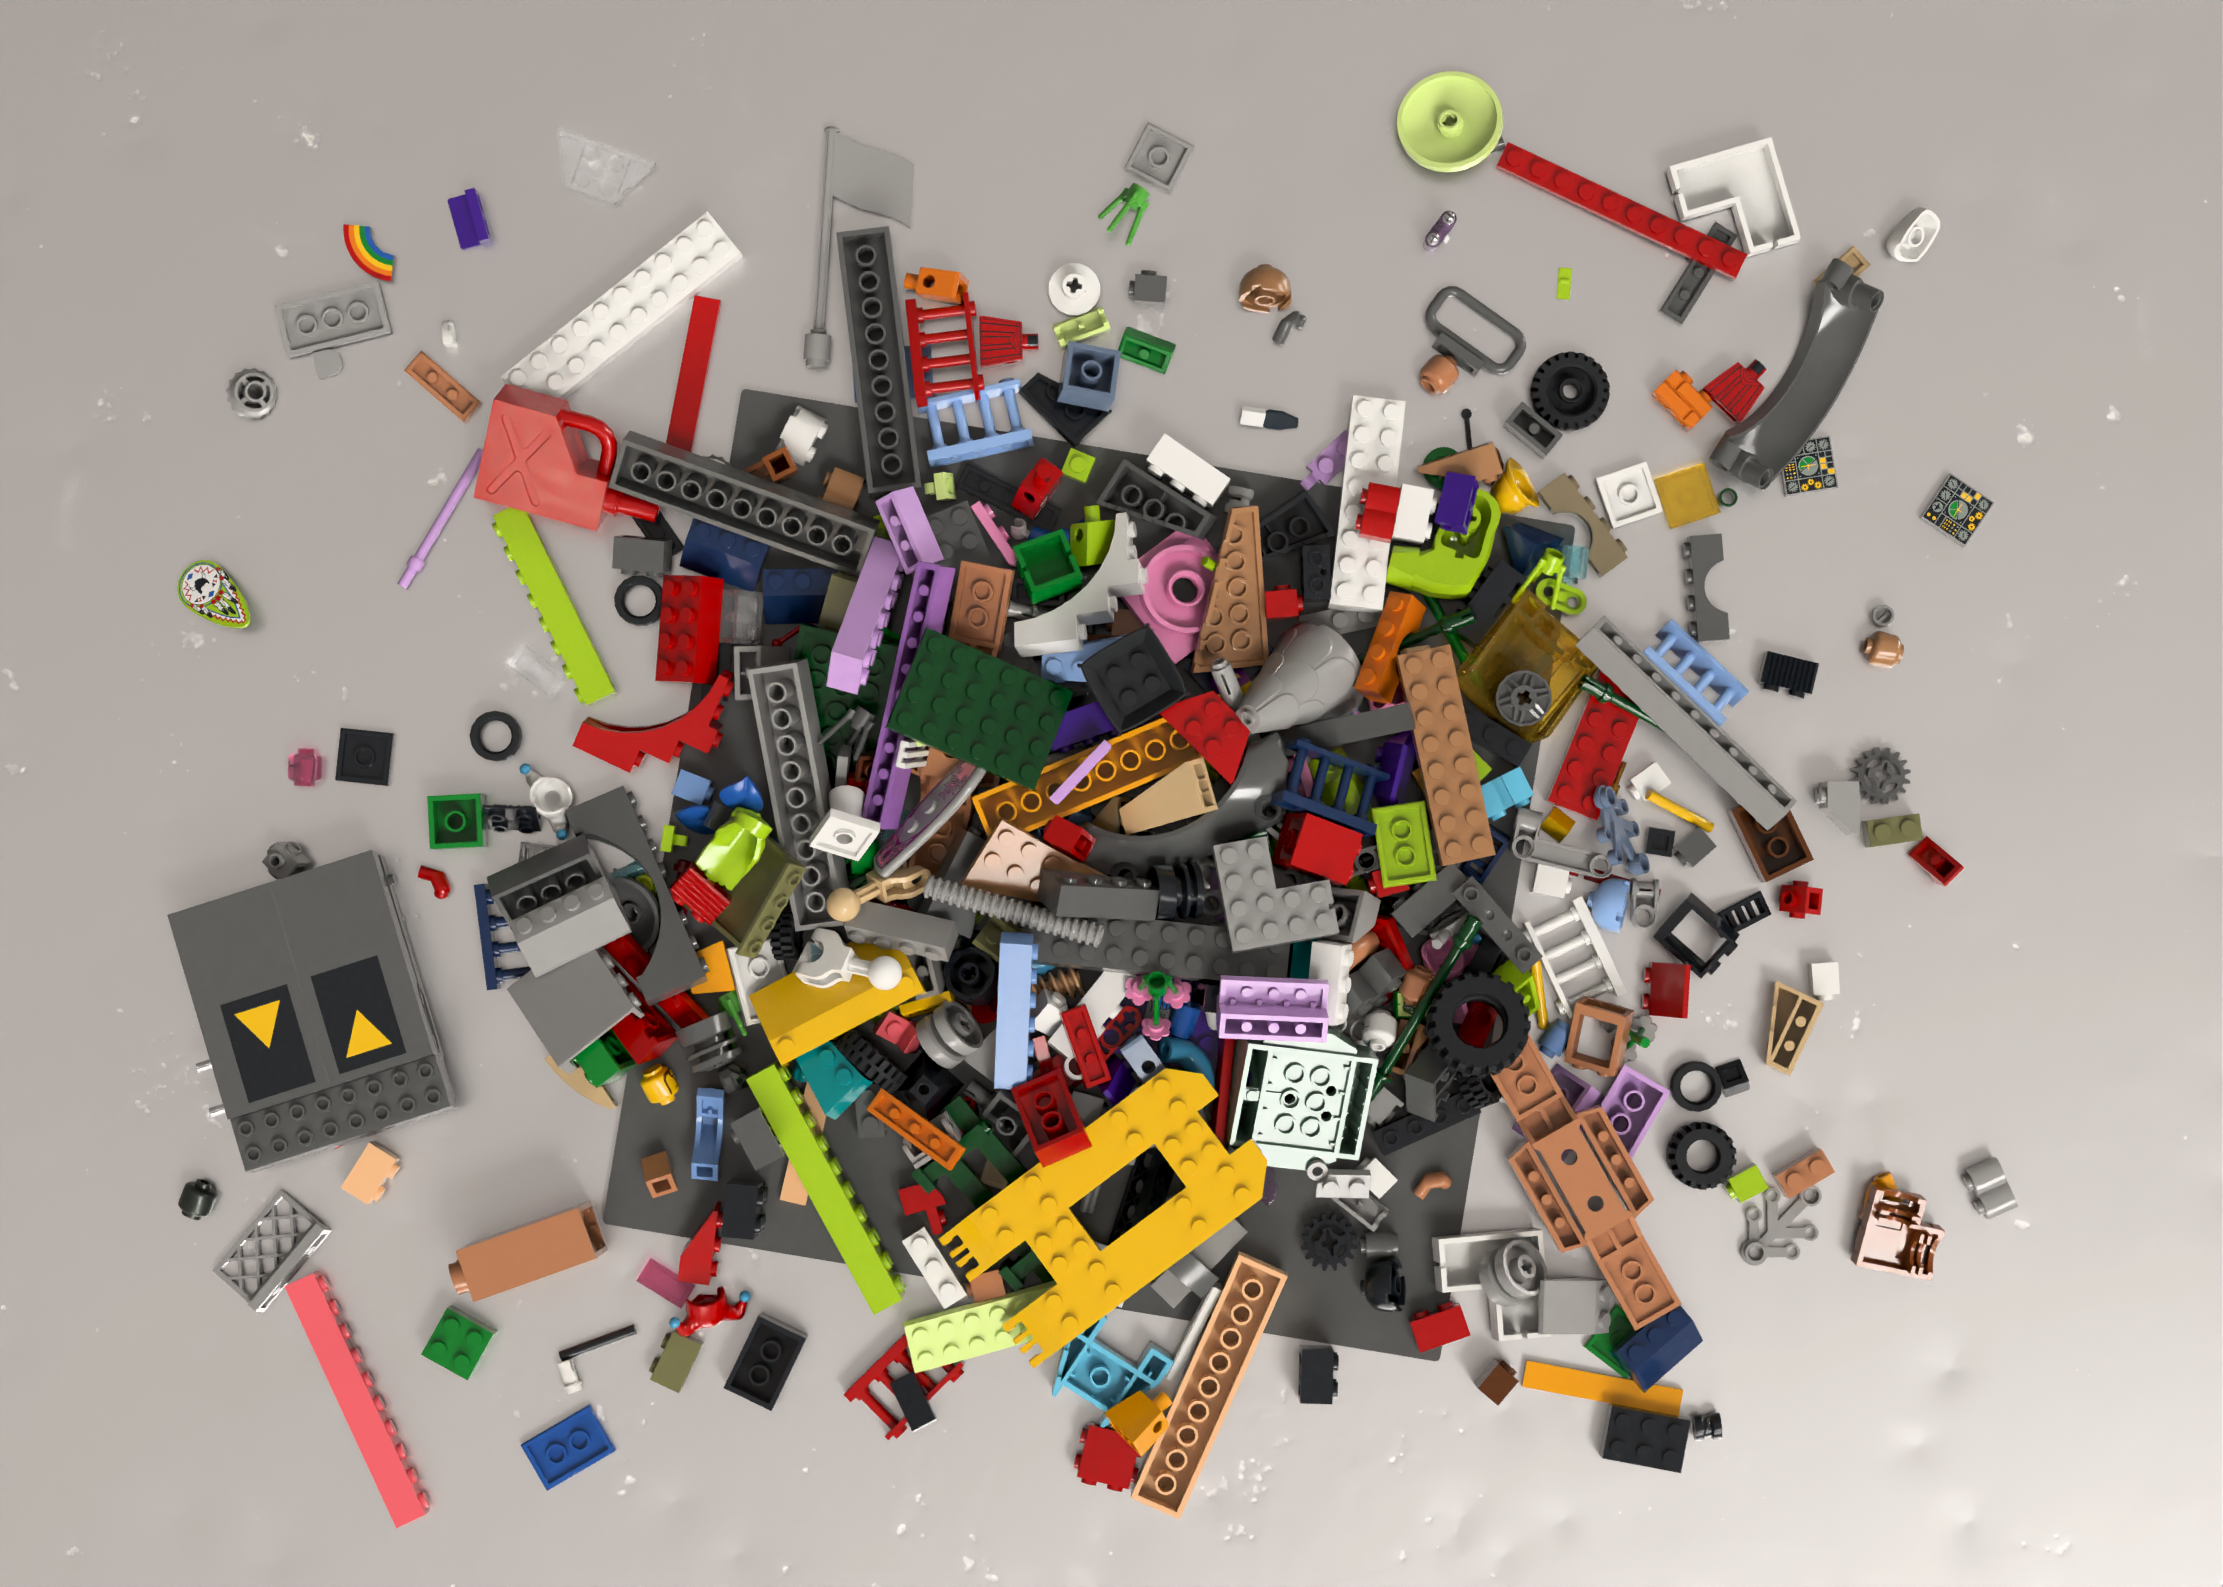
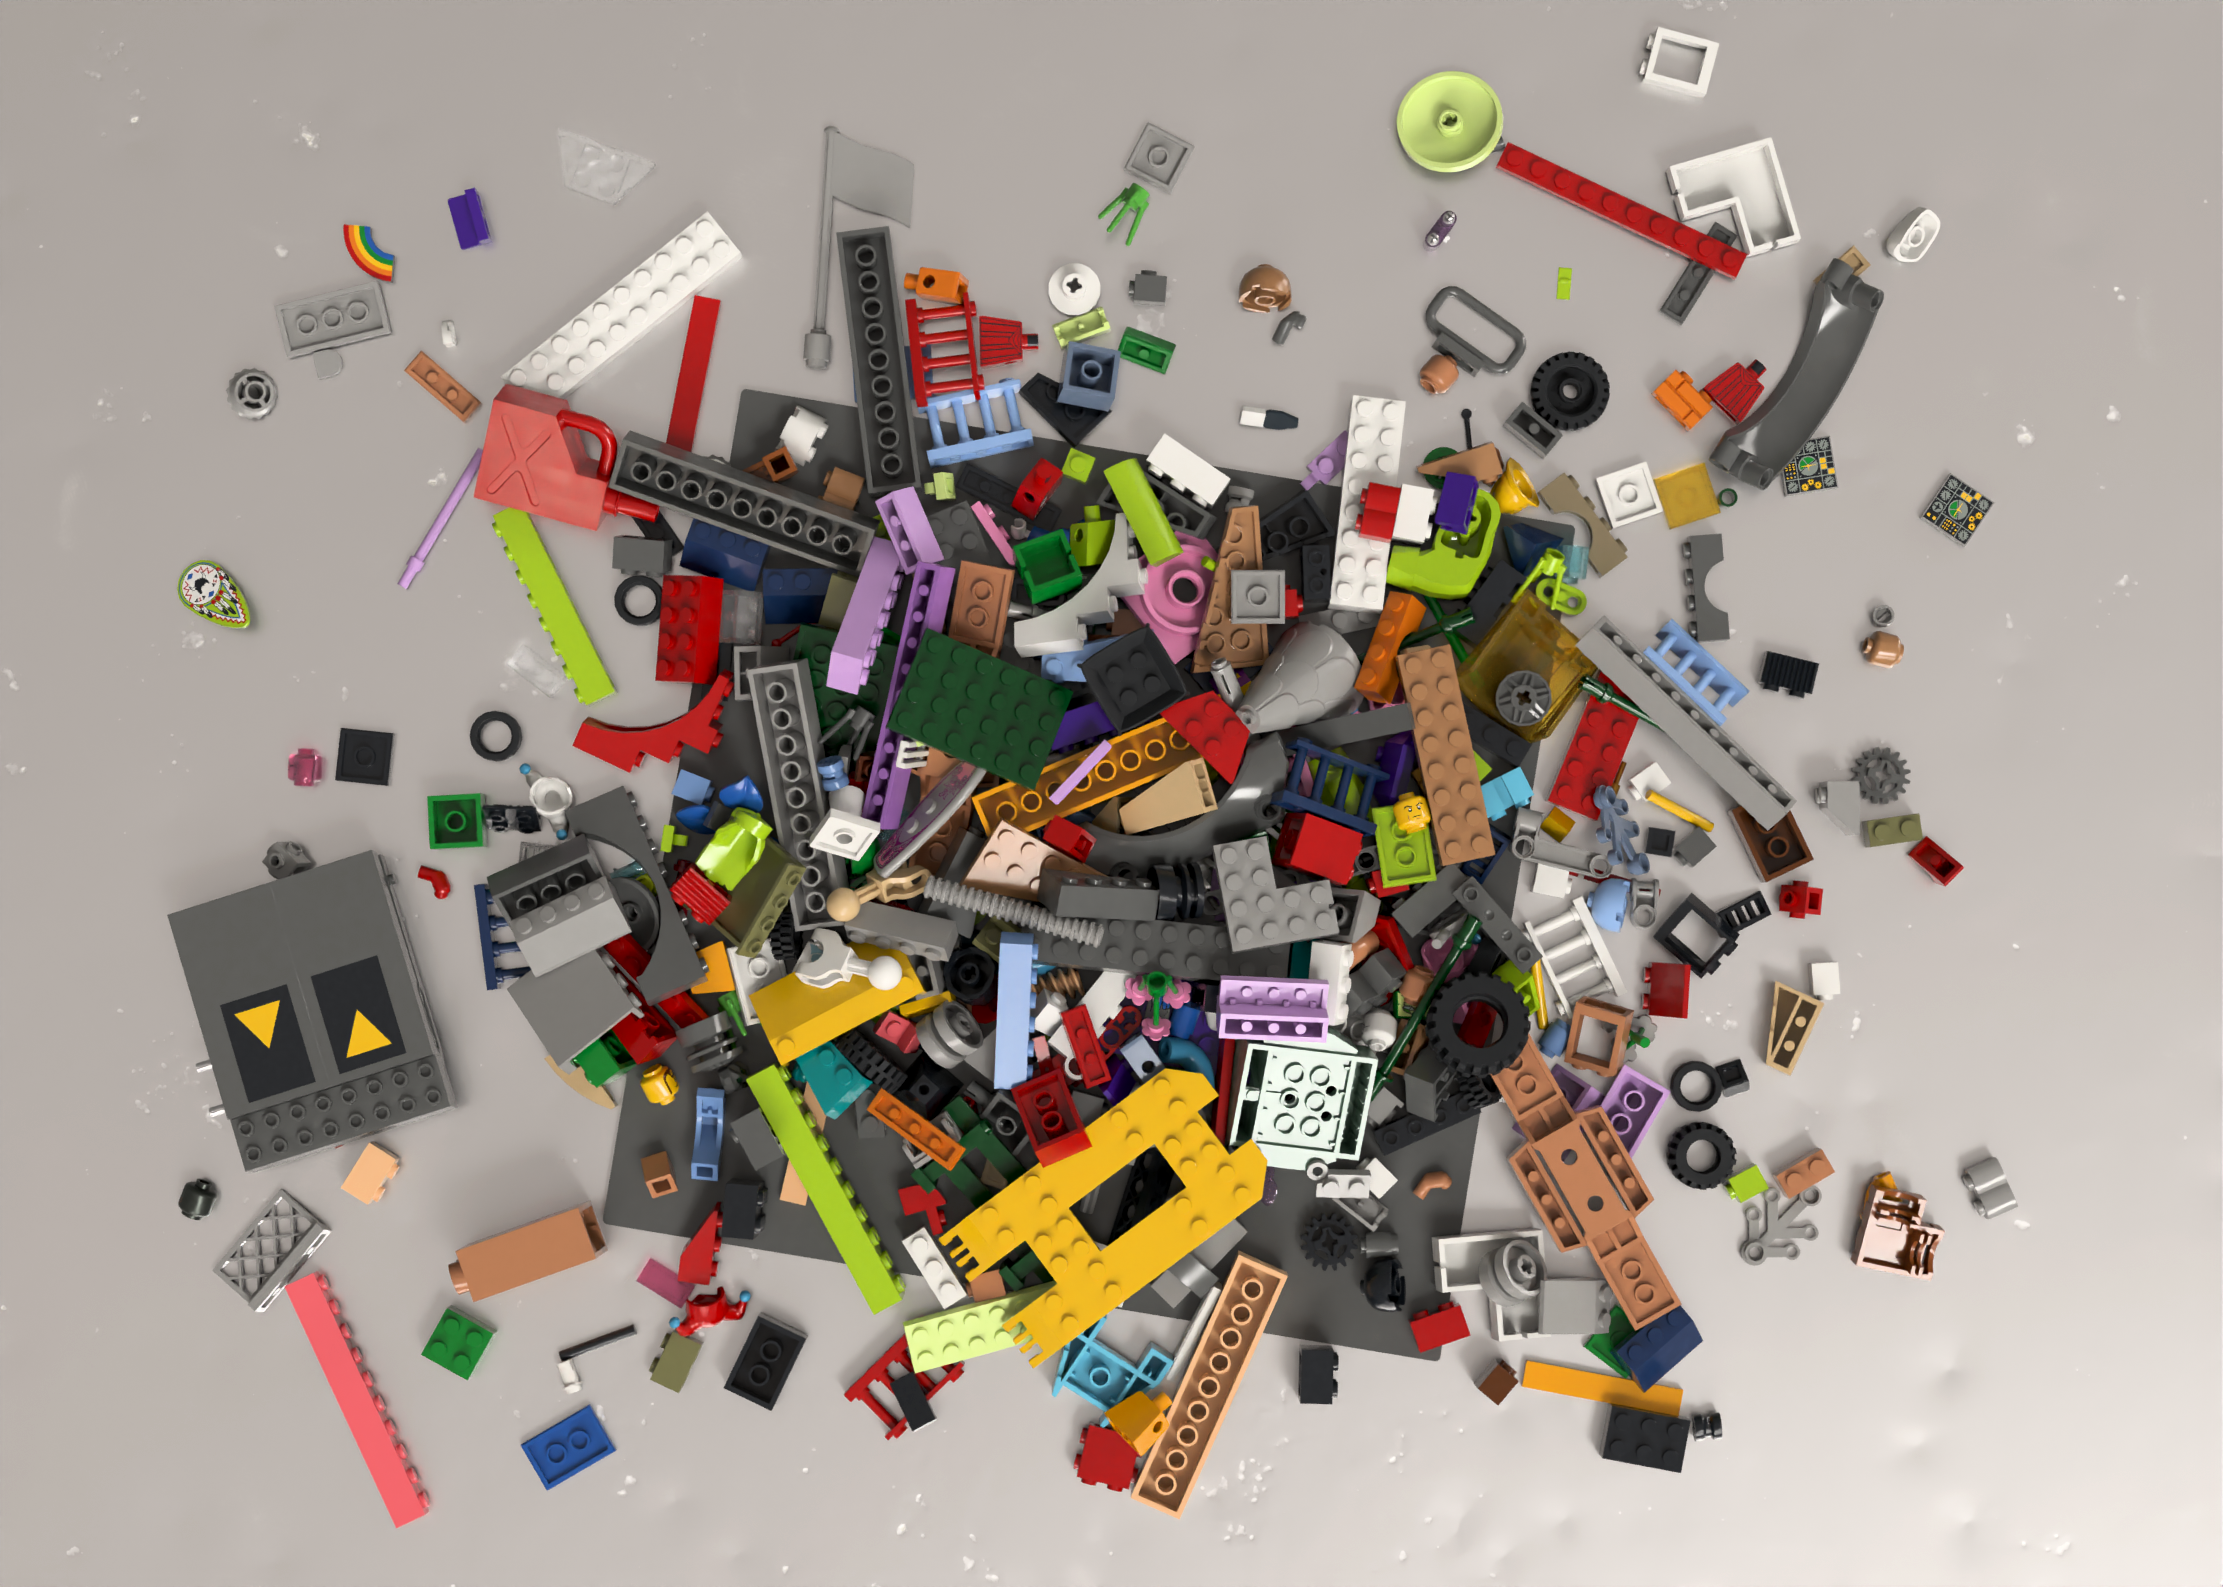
(832, 773): none -> medium blue wheel
(1143, 511): none -> lime brick
(1257, 596): none -> light grey tile
(1411, 813): none -> yellow head
(1700, 88): none -> white window

